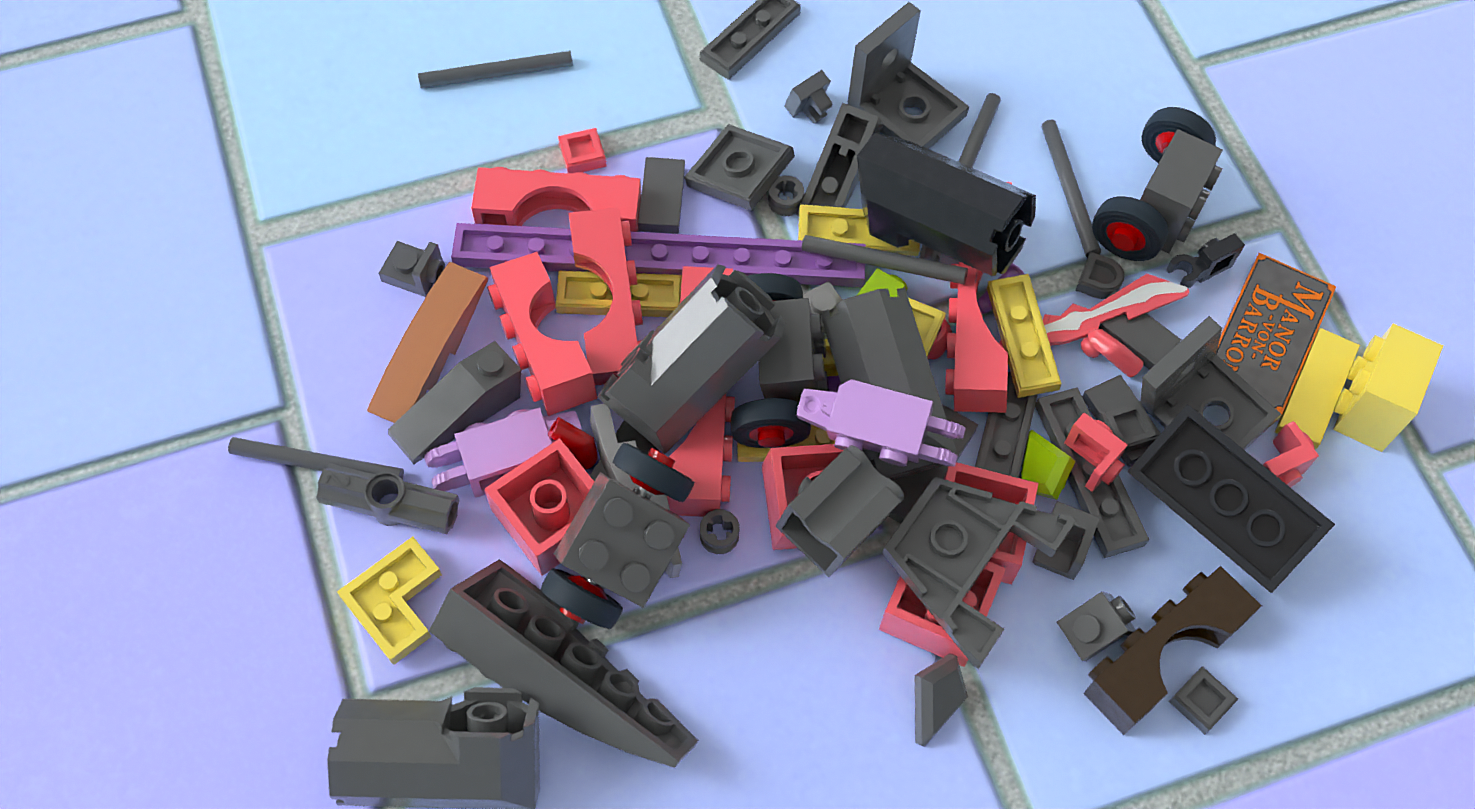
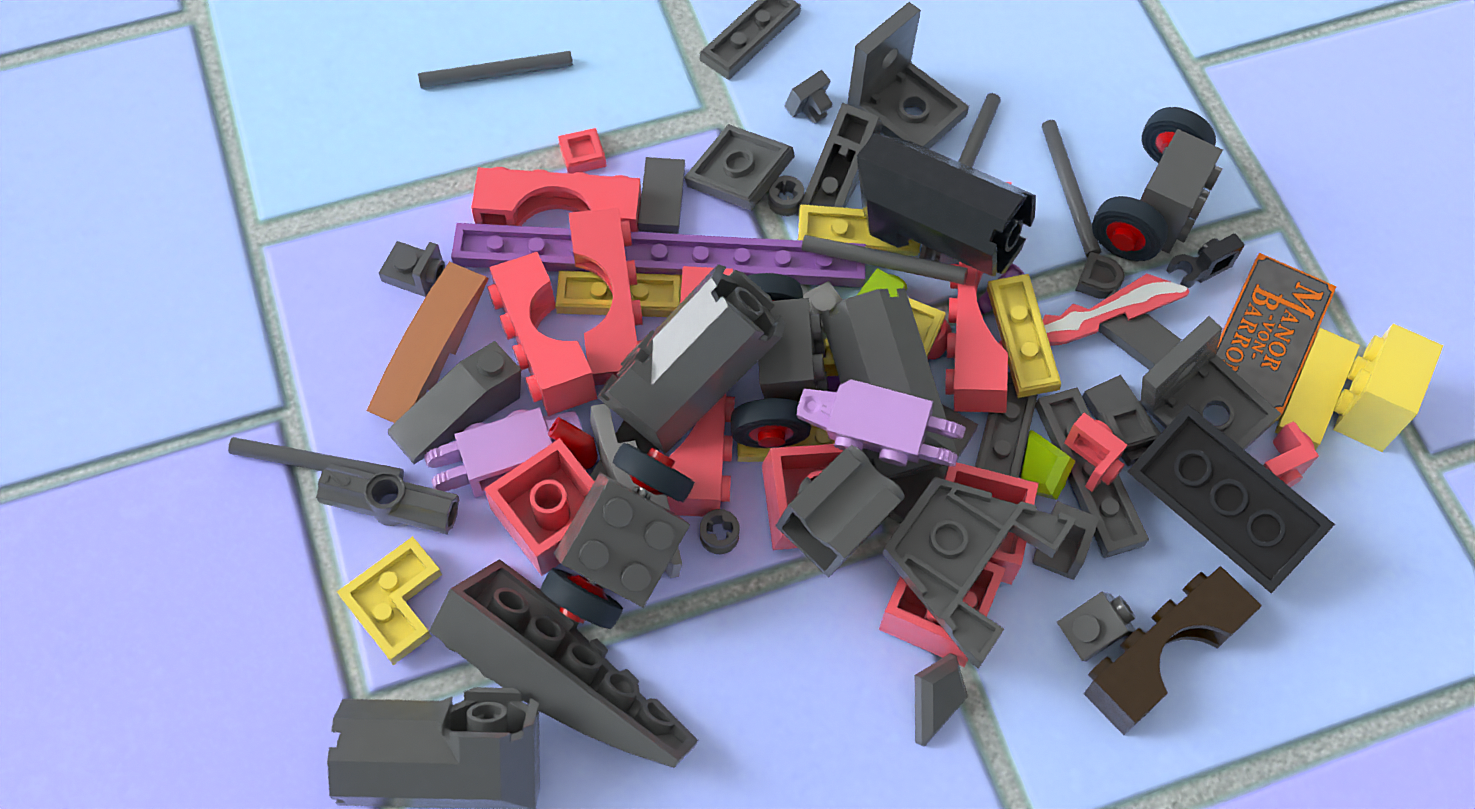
(1118, 354): coral arm -> none
(1203, 700): dark grey tile -> none

